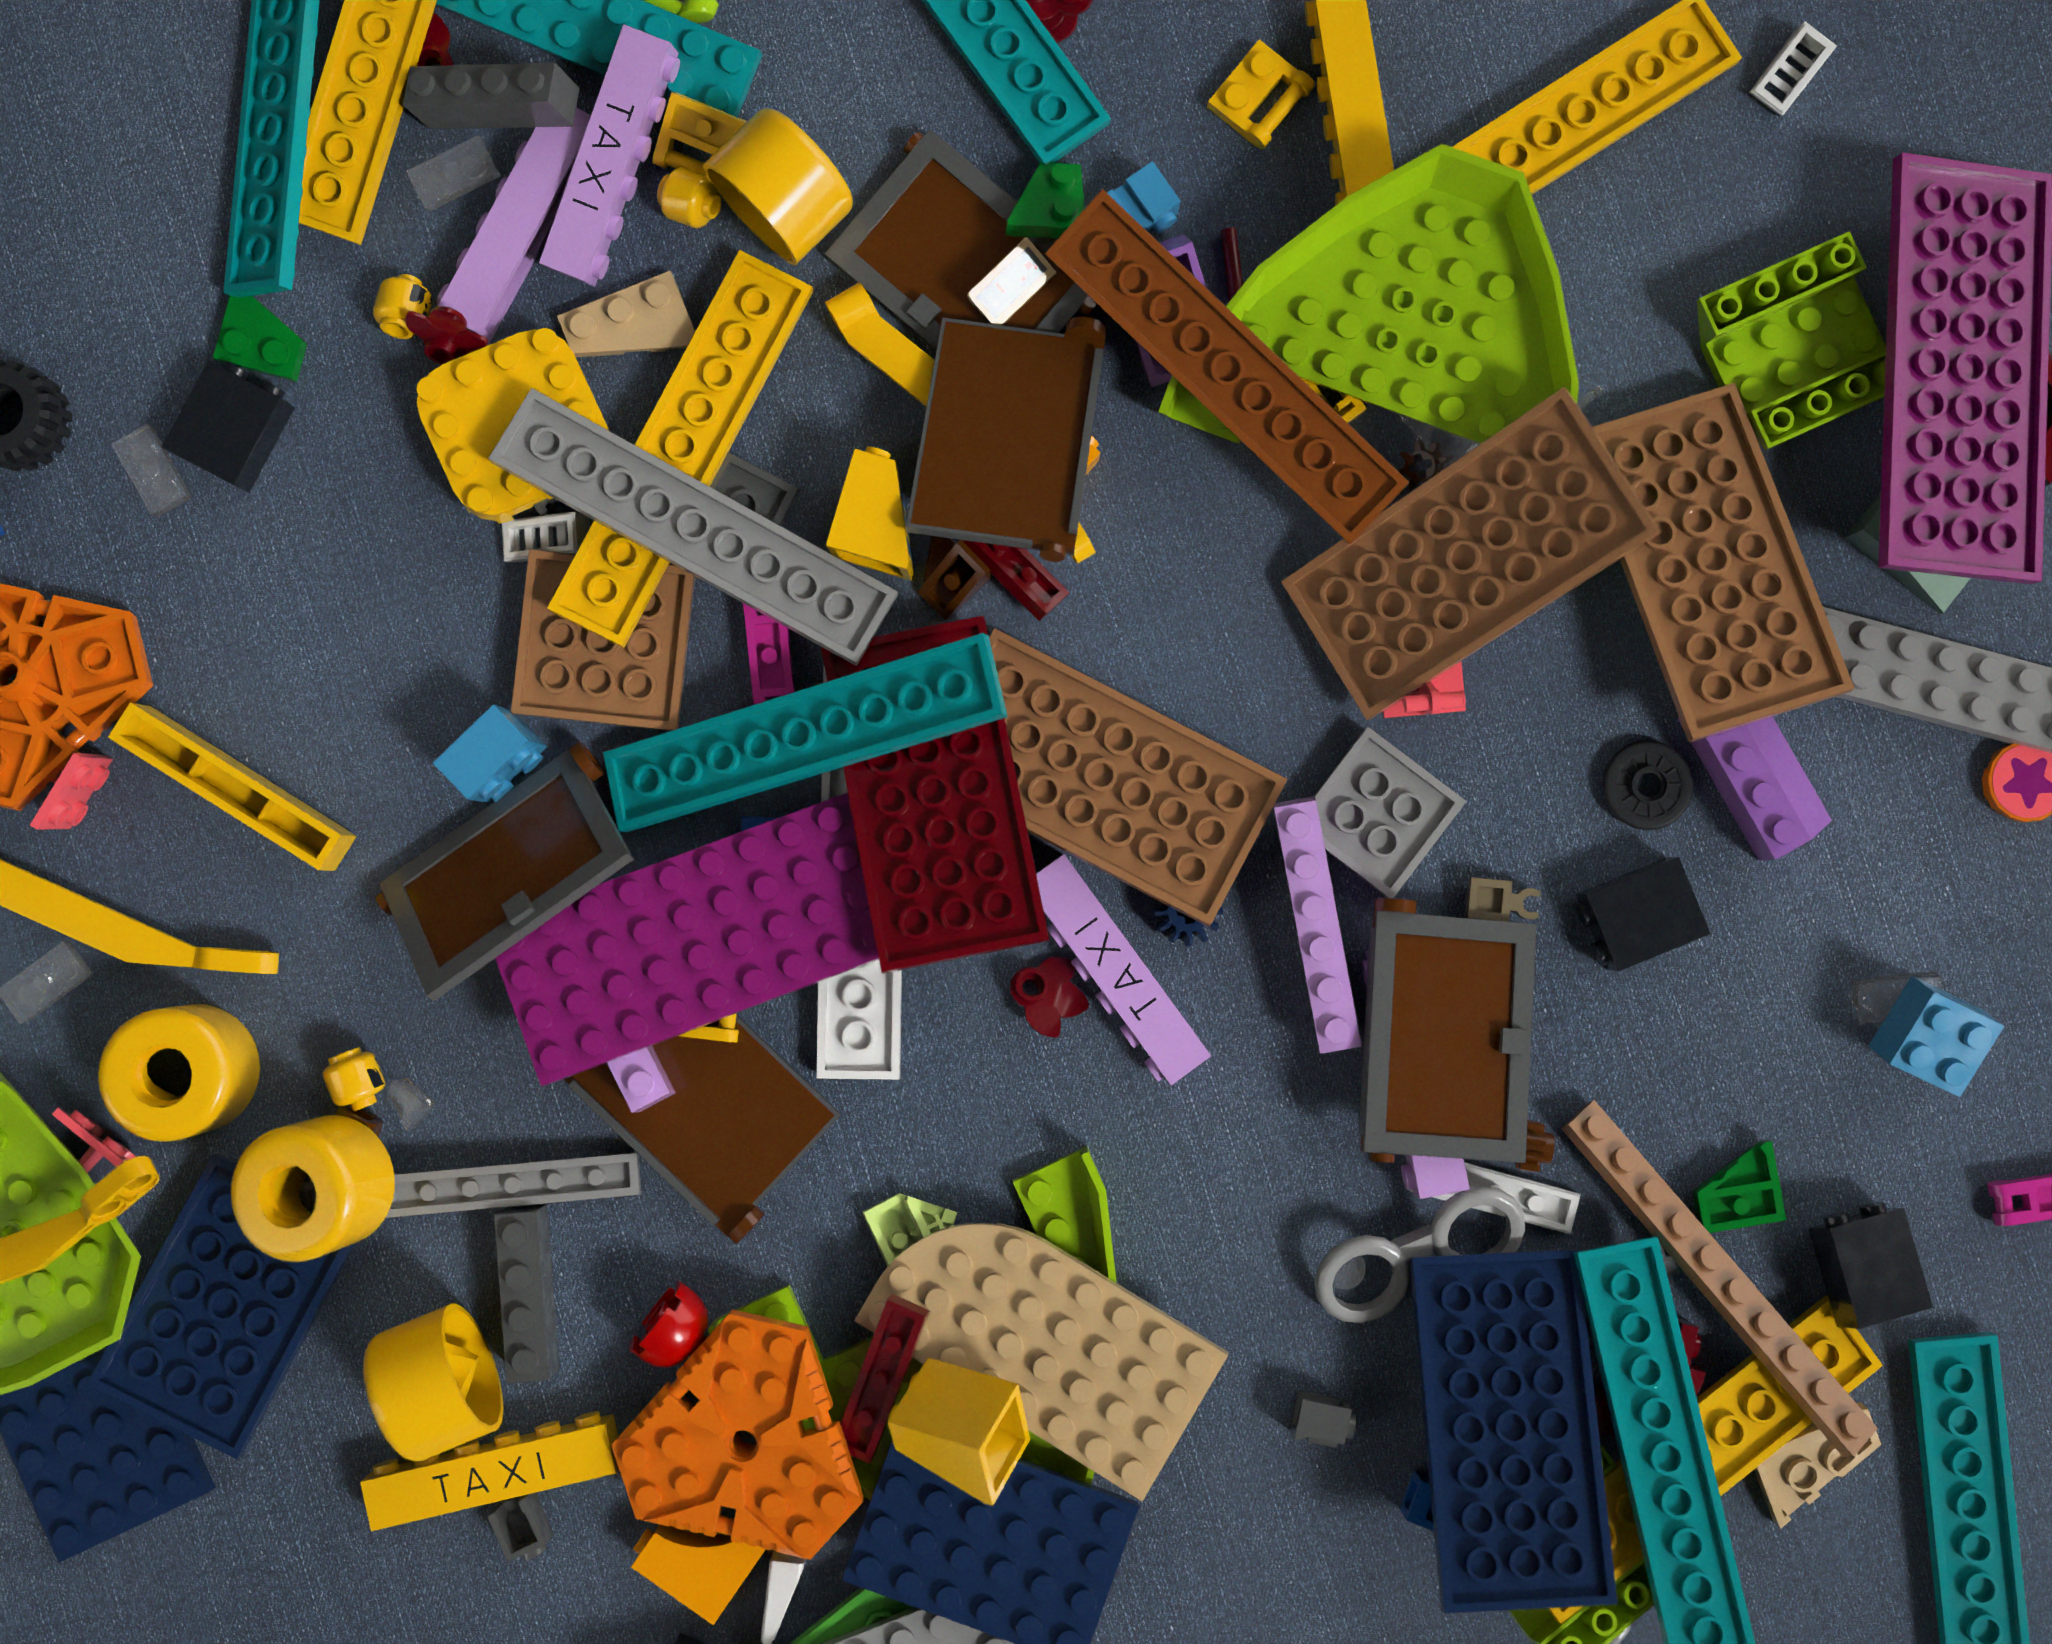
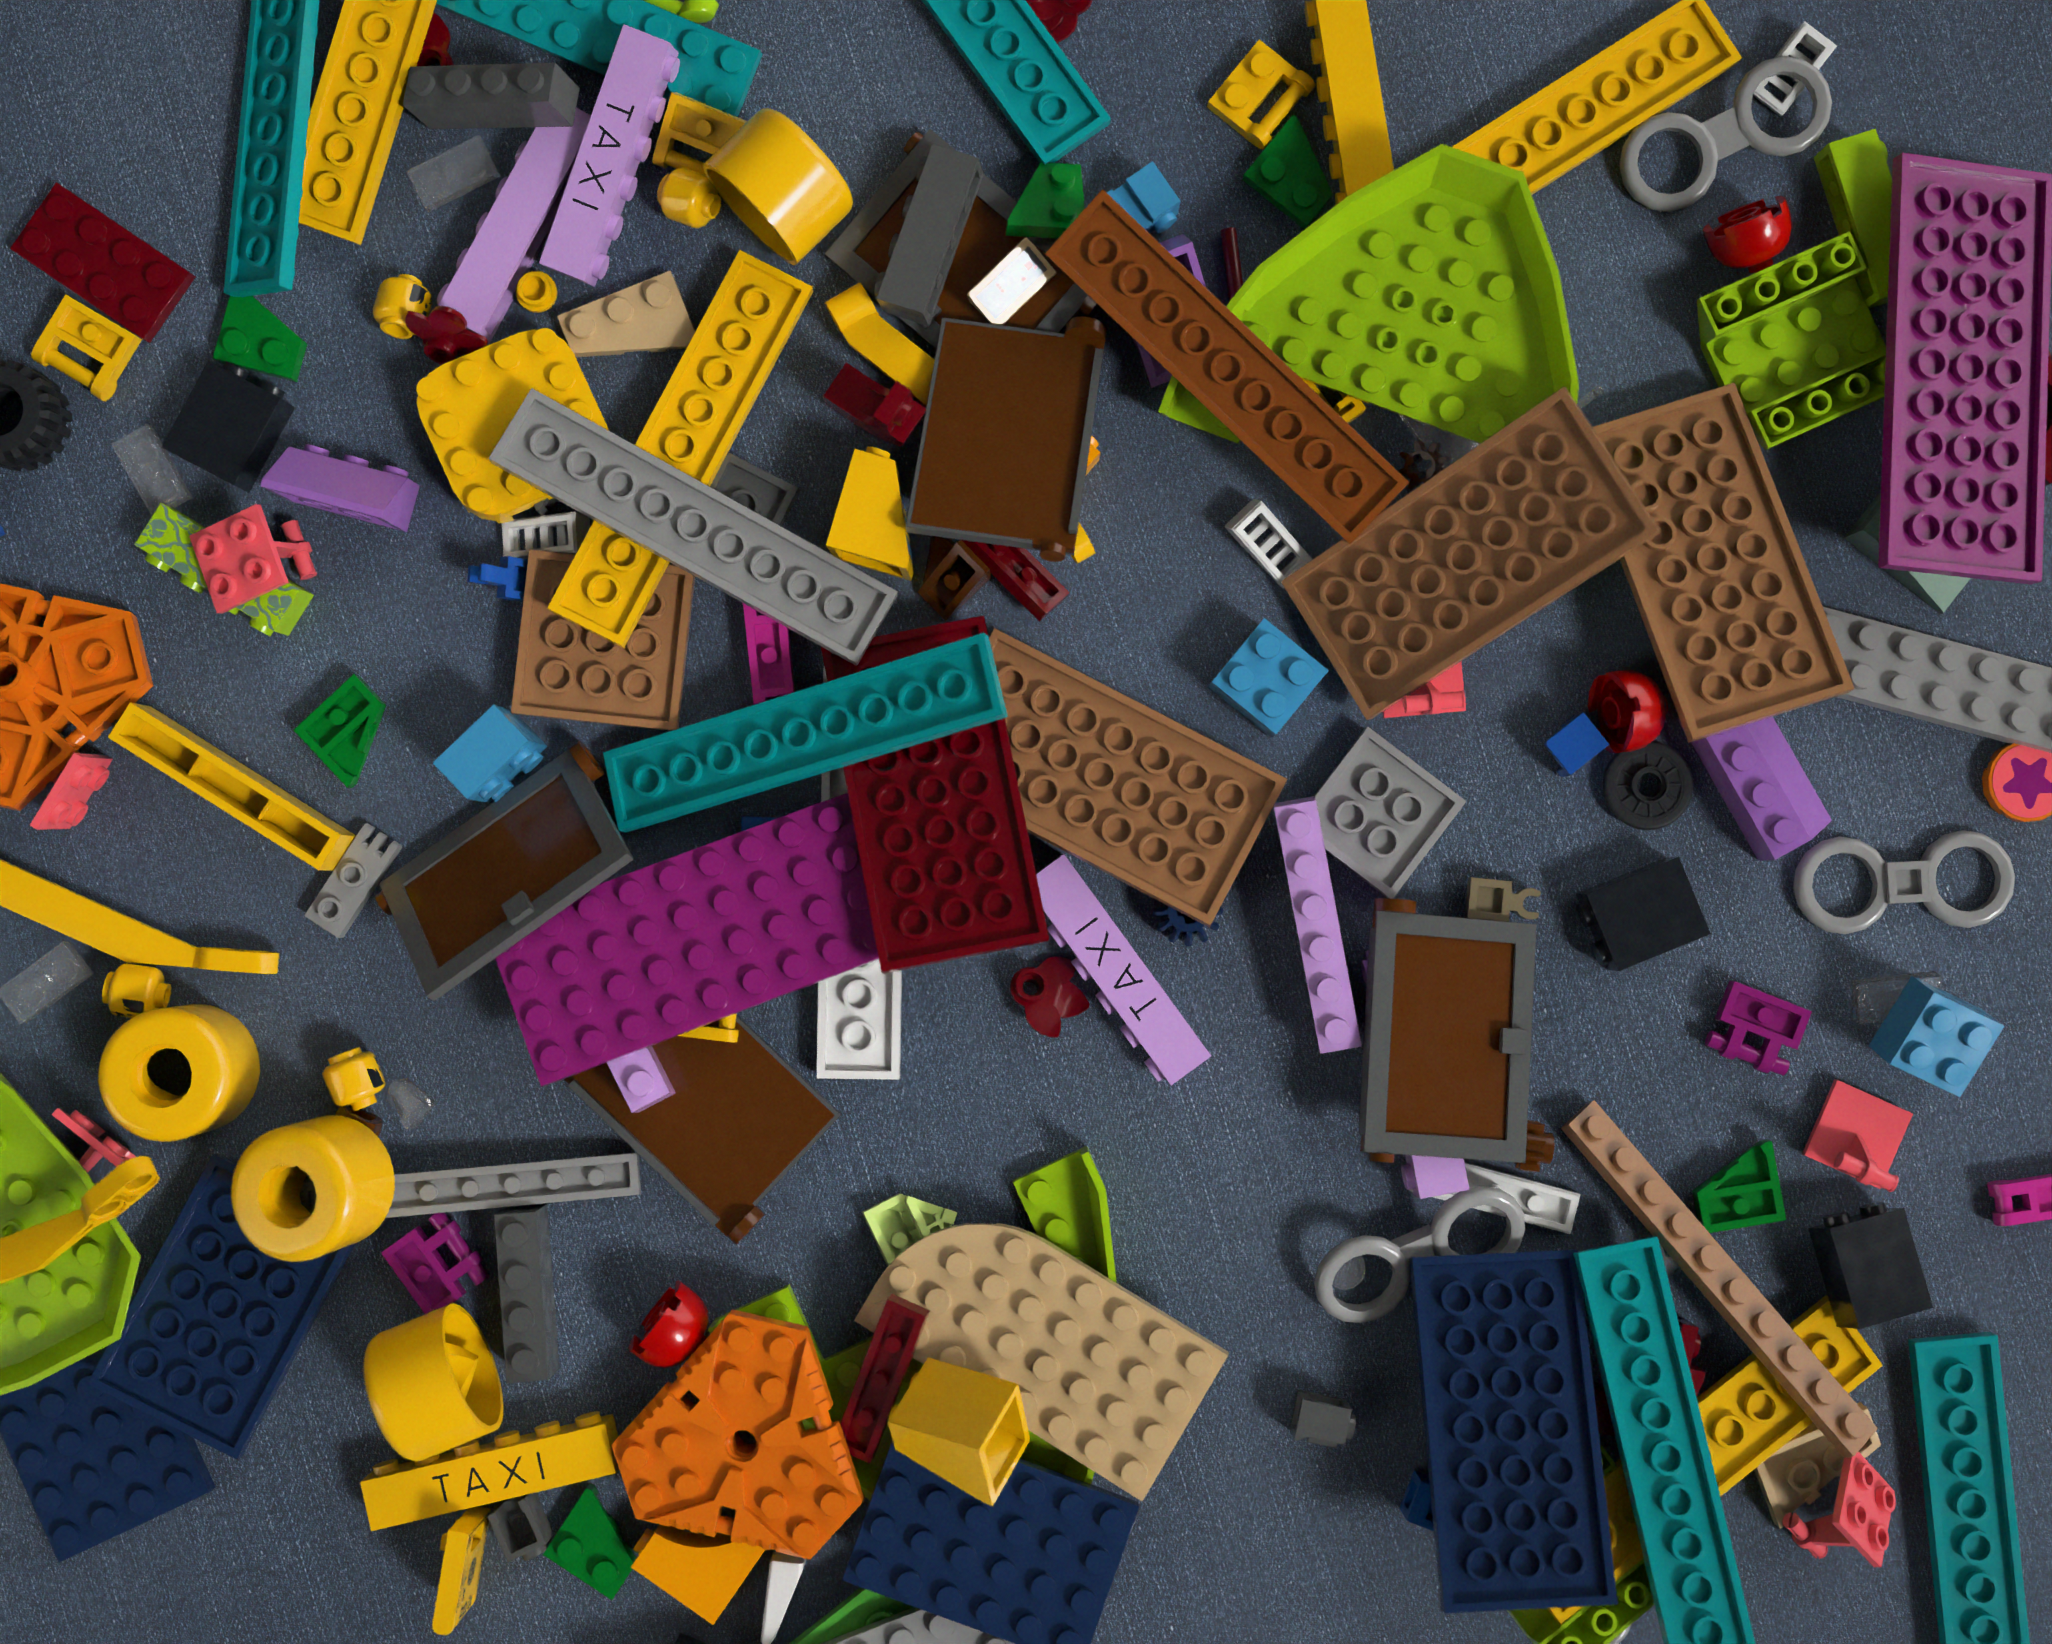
(91, 335): none -> yellow plate
(103, 262): none -> dark red plate
(135, 990): none -> yellow head
(169, 545): none -> lime brick
(244, 560): none -> coral plate
(343, 486): none -> medium lavender slope
(344, 728): none -> green wing
(352, 882): none -> light grey hinge
(424, 1269): none -> magenta plate
(460, 1568): none -> yellow container
(509, 577): none -> blue plate
(536, 291): none -> yellow plate
(592, 1546): none -> green wing
(873, 407): none -> dark red arch
(929, 234): none -> dark grey brick
(1268, 520): none -> white slope
(1268, 678): none -> dark azure brick
(1290, 175): none -> green wing
(1575, 744): none -> blue panel
(1628, 709): none -> red cylinder
(1726, 133): none -> light grey bar
(1750, 235): none -> red cylinder
(1764, 1016): none -> magenta plate
(1858, 1135): none -> coral plate
(1858, 1517): none -> coral plate
(1859, 198): none -> lime brick
(1904, 882): none -> light grey bar

